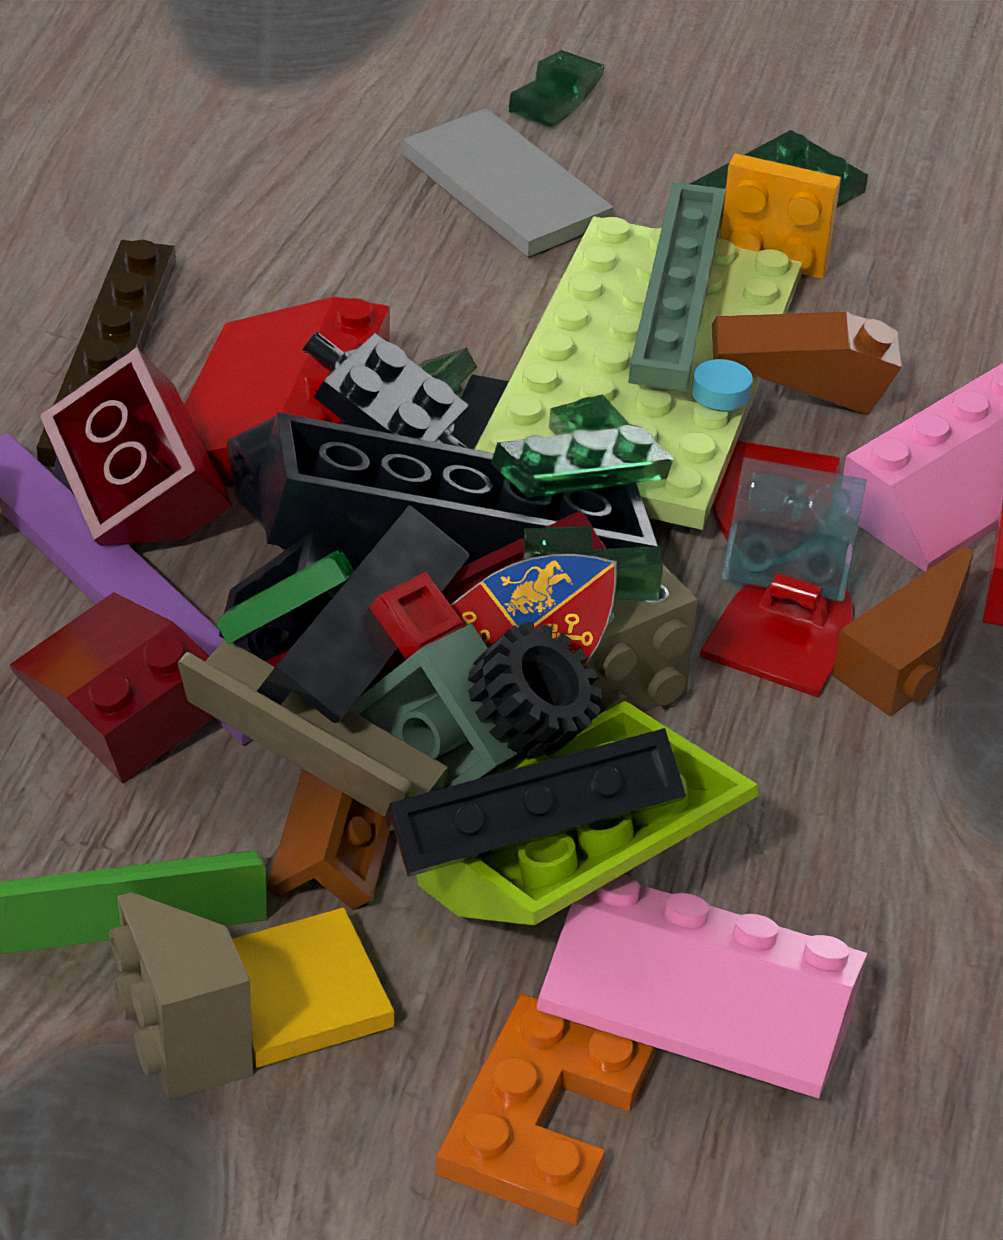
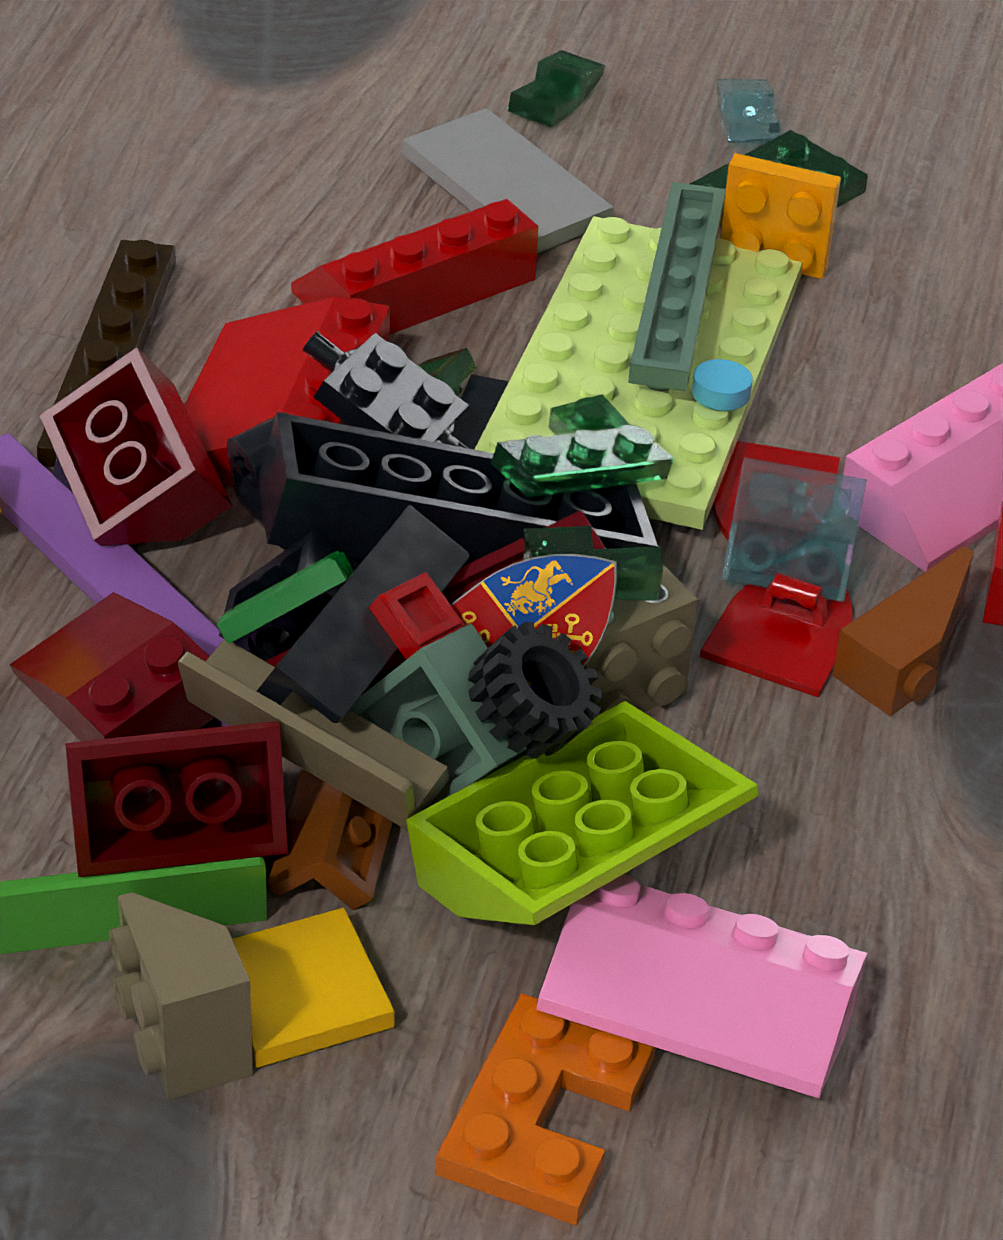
(177, 798): none -> dark red slope
(434, 267): none -> red slope
(535, 802): black panel -> none
(747, 110): none -> clear light blue slope
(815, 353): dark orange slope -> none

